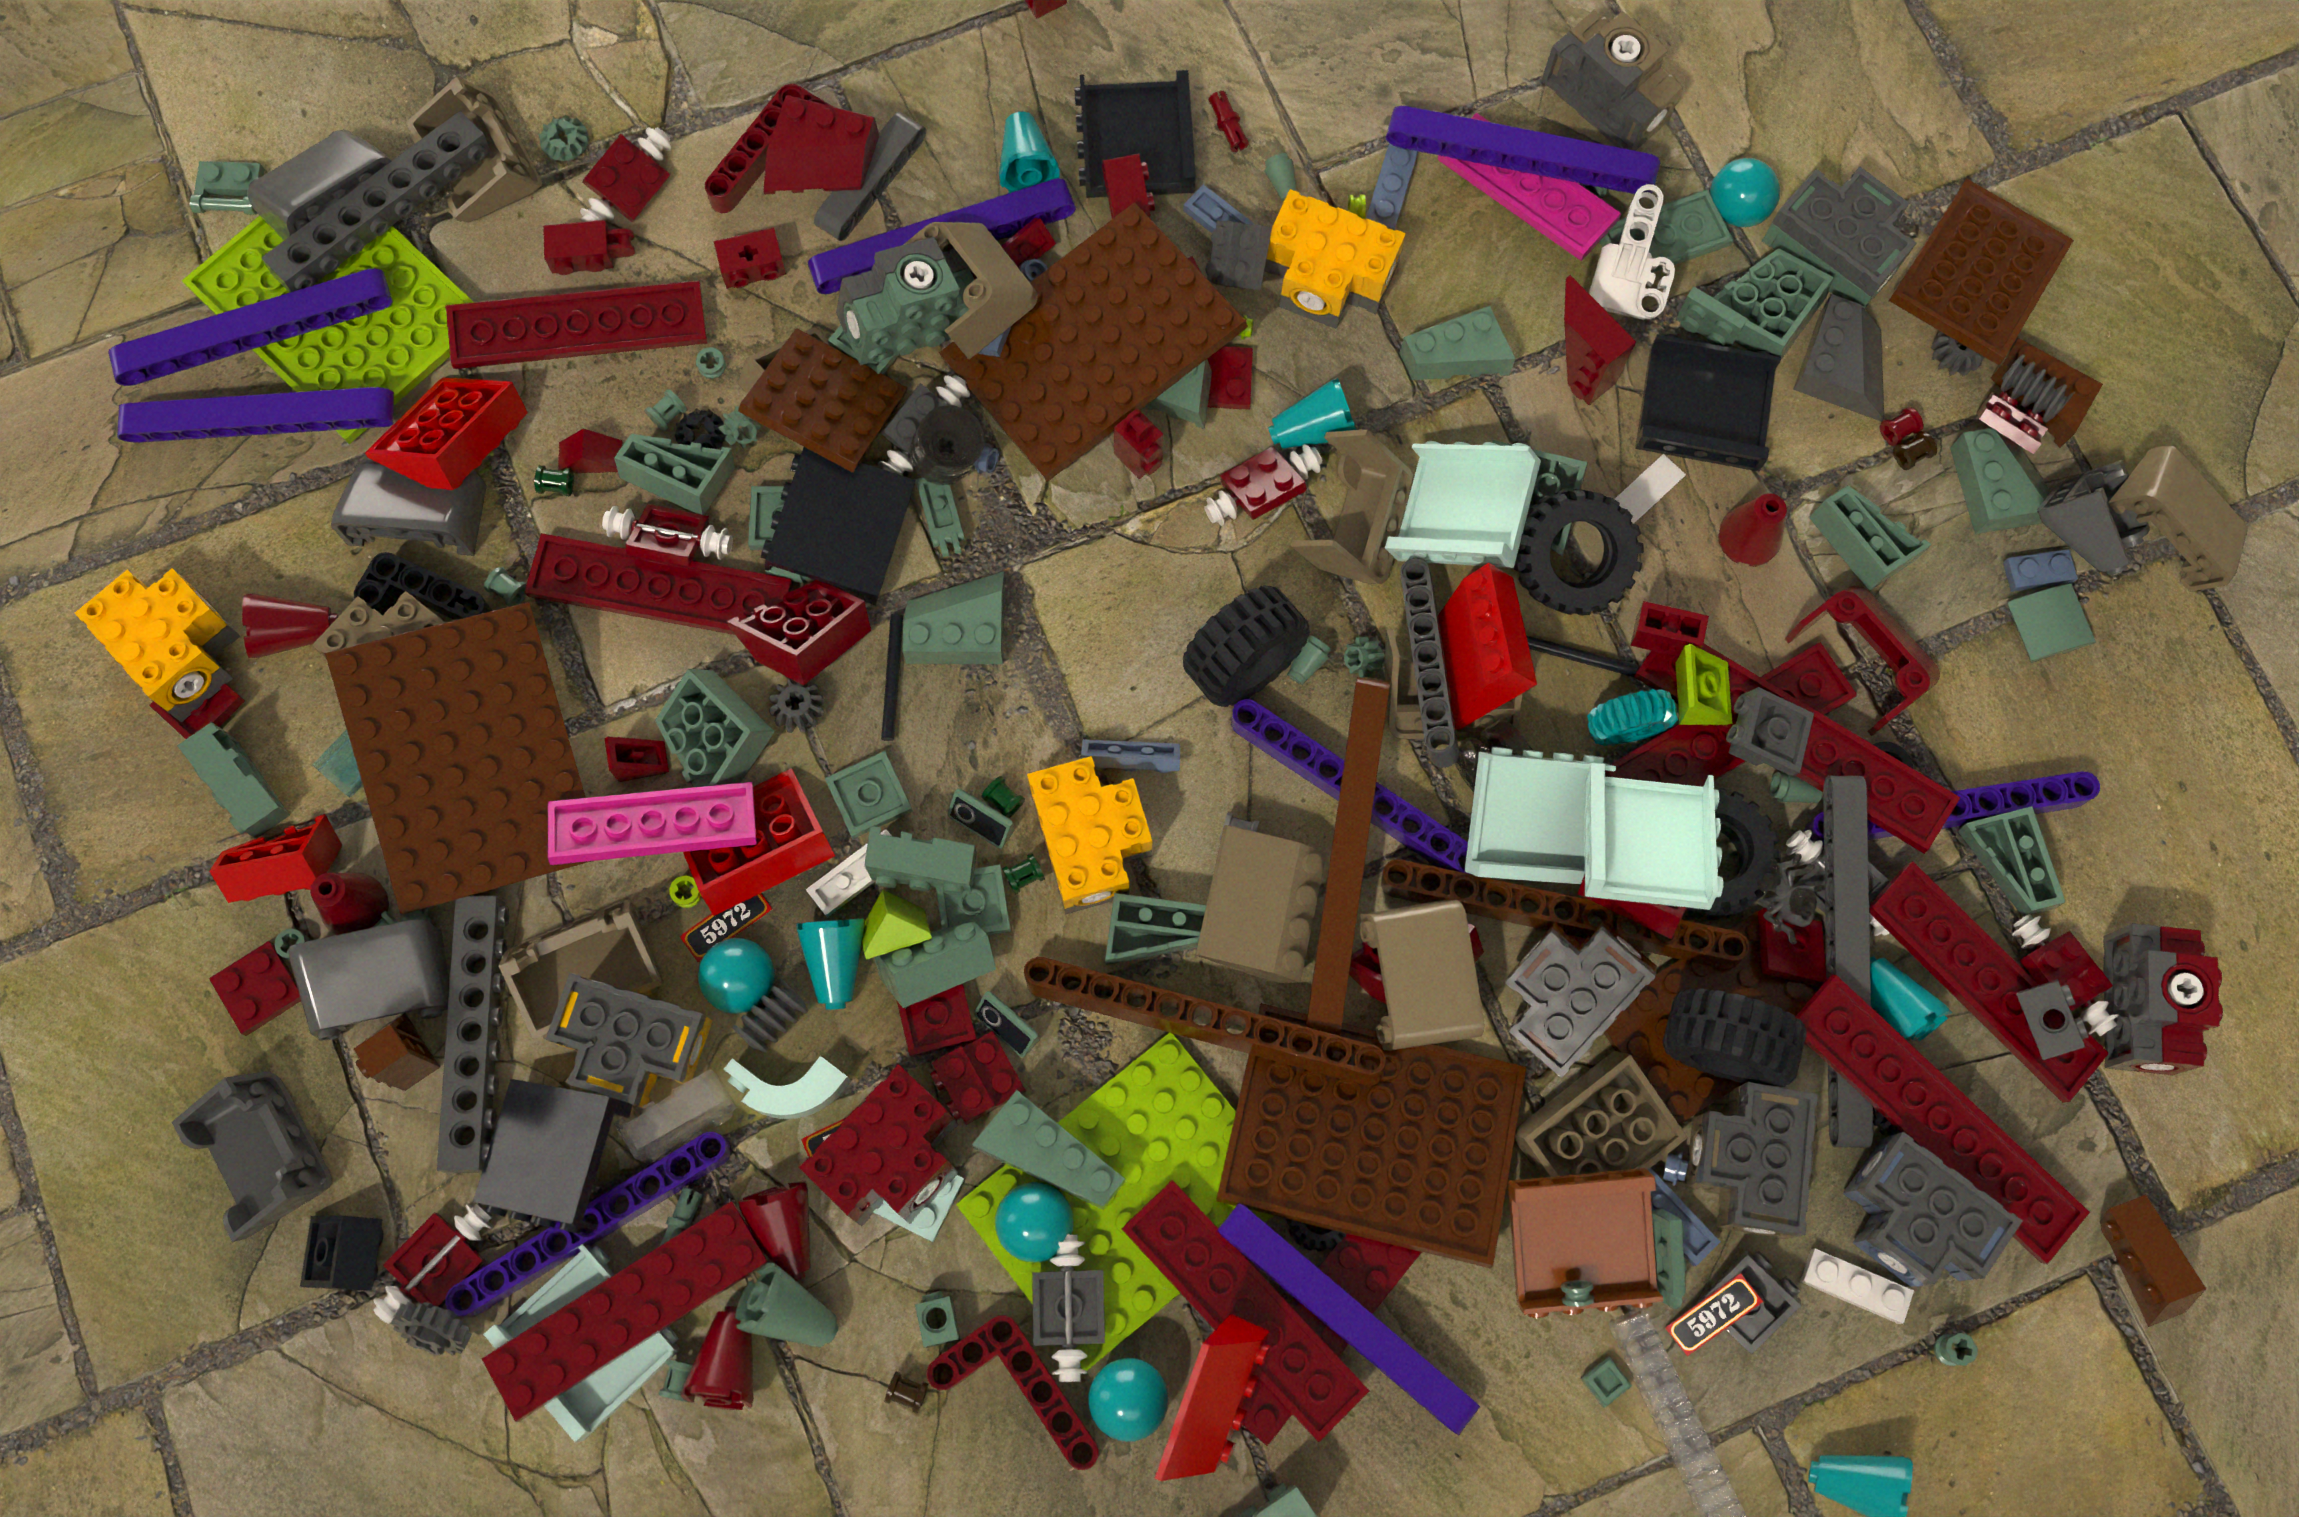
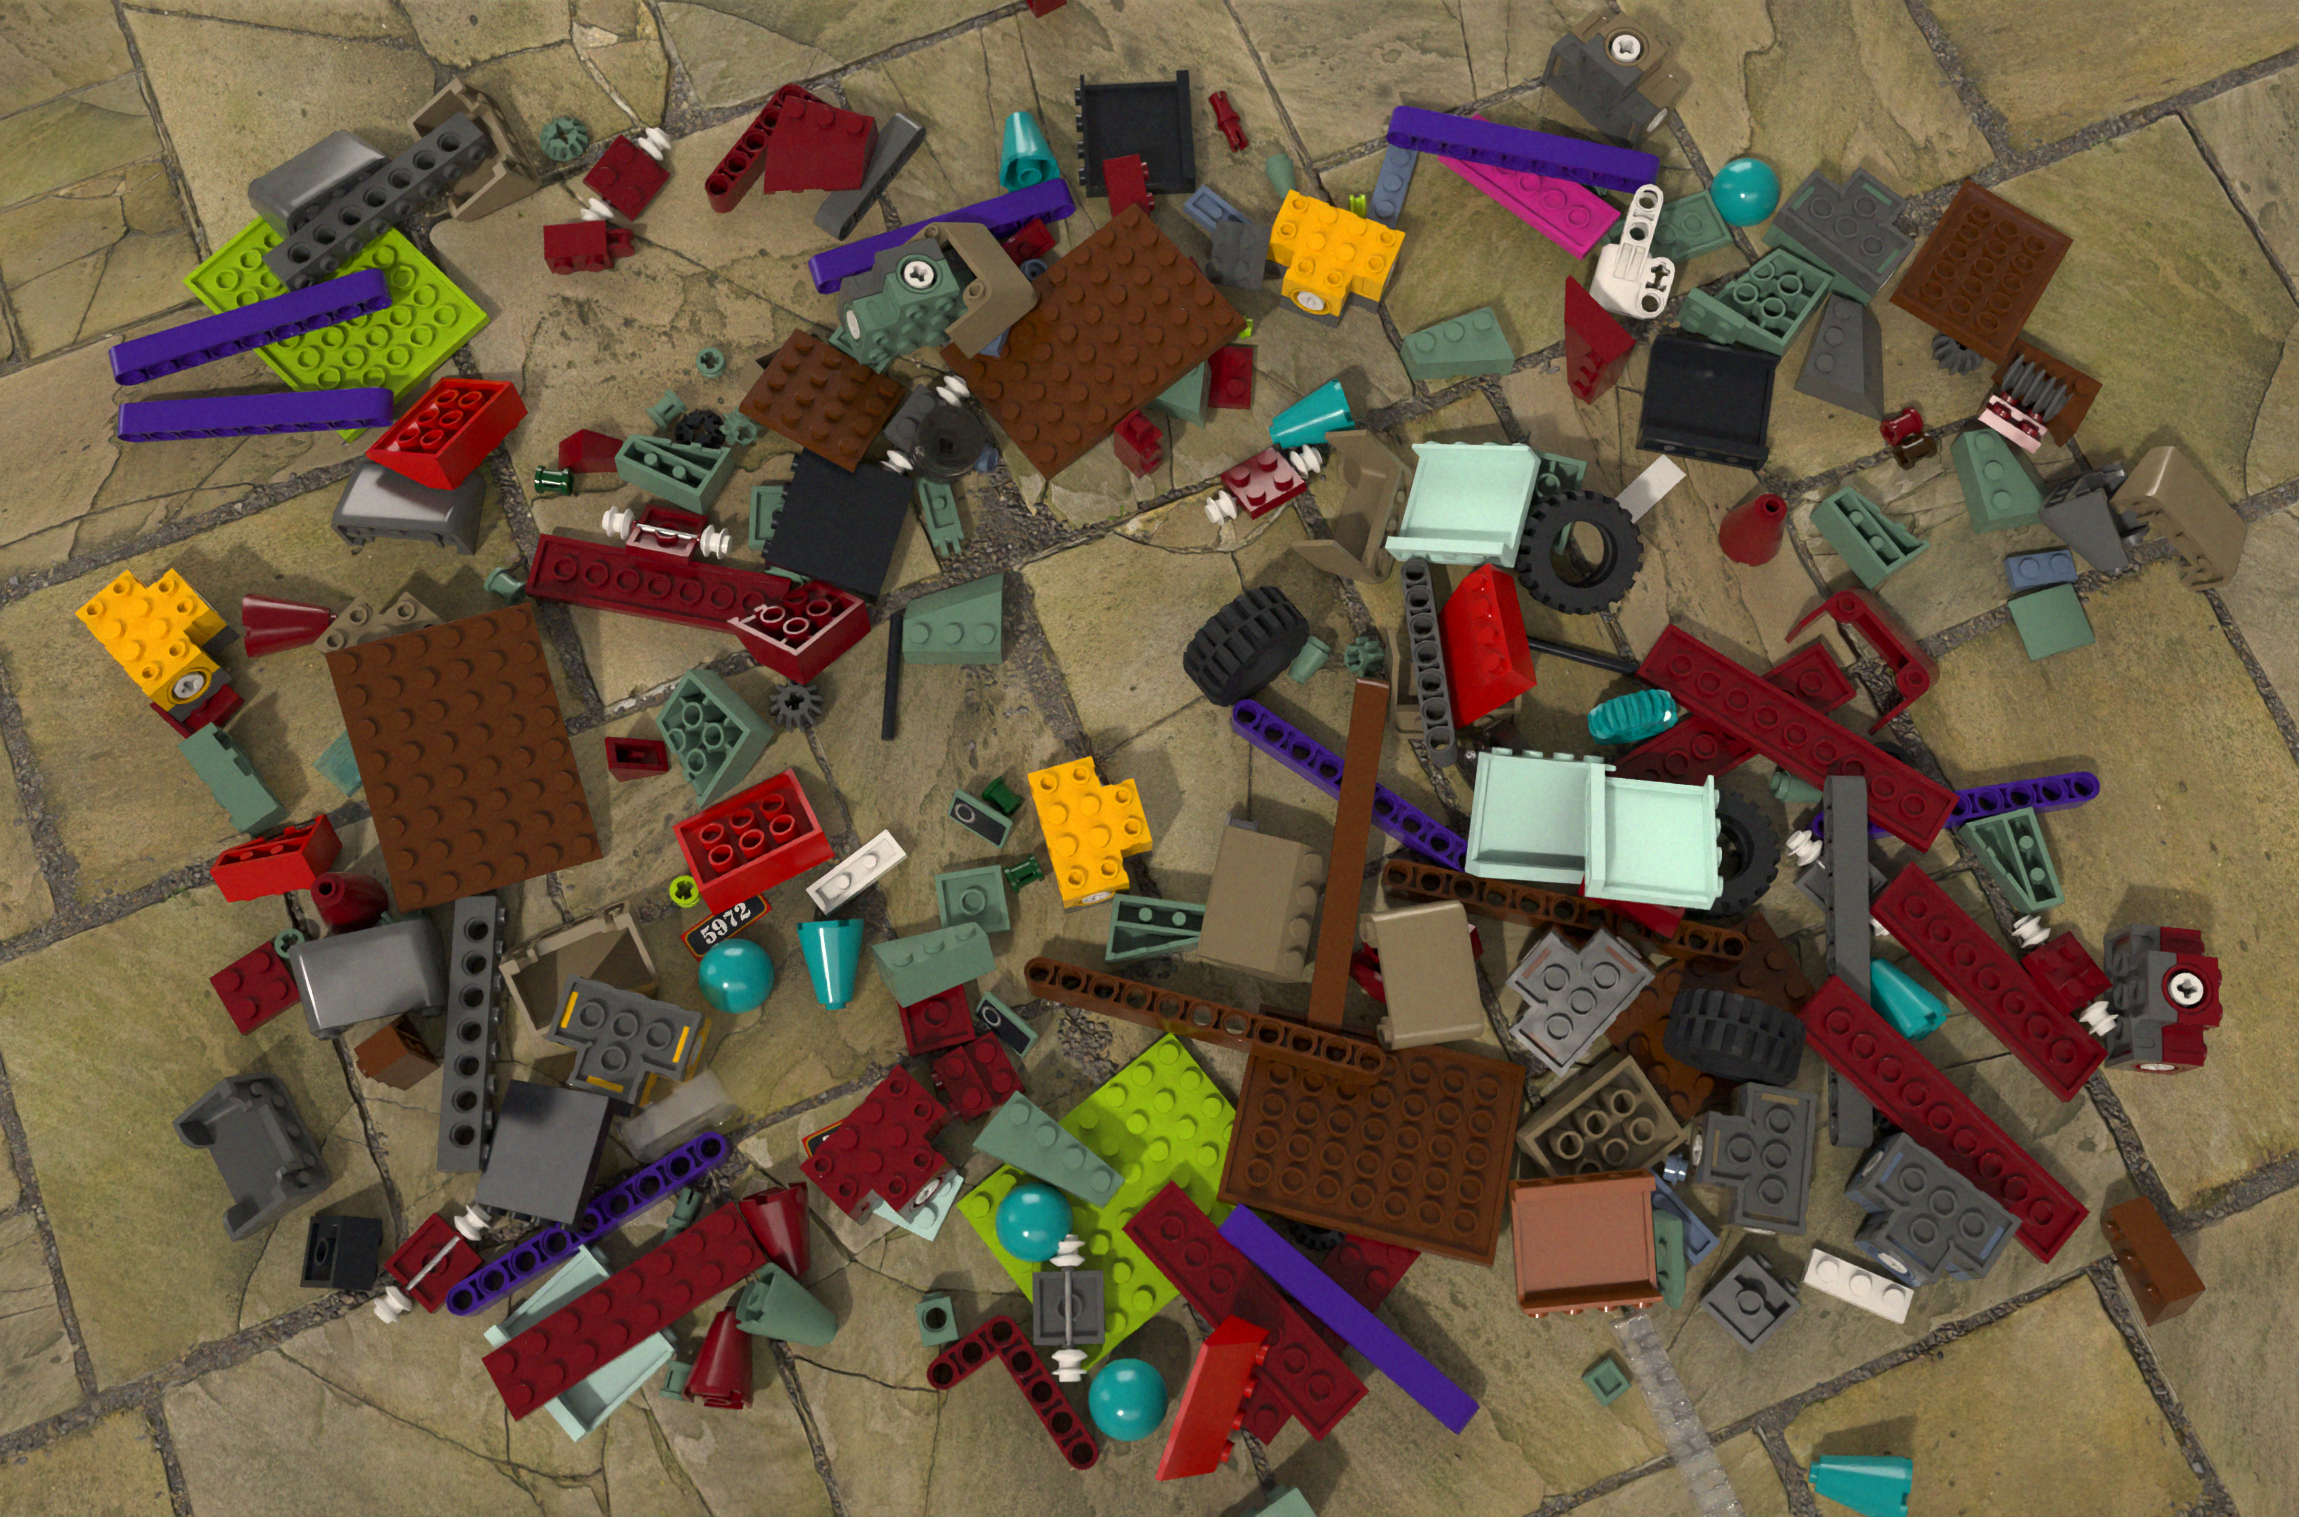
(224, 179): sand green plate -> none
(429, 593): black beam -> none
(431, 1328): dark grey gear -> none
(575, 324): dark red plate -> none
(651, 823): dark pink plate -> none
(736, 255): dark red brick -> none
(771, 1017): dark grey piece -> none
(800, 1099): light aqua arch -> none
(868, 794): sand green plate -> none
(893, 925): lime slope -> none
(906, 1392): dark brown bush -> none
(920, 862): sand green wedge -> none
(1132, 755): sand blue plate -> none
(1577, 1293): sand green bush -> none
(1668, 629): dark red brick -> none
(1702, 688): lime slope -> none
(1714, 1314): sticker -> none
(1770, 731): dark grey plate -> none
(1795, 903): animal -> none
(1796, 962): dark red plate -> none
(1967, 1349): sand green bush -> none
(2051, 1040): dark grey brick -> none

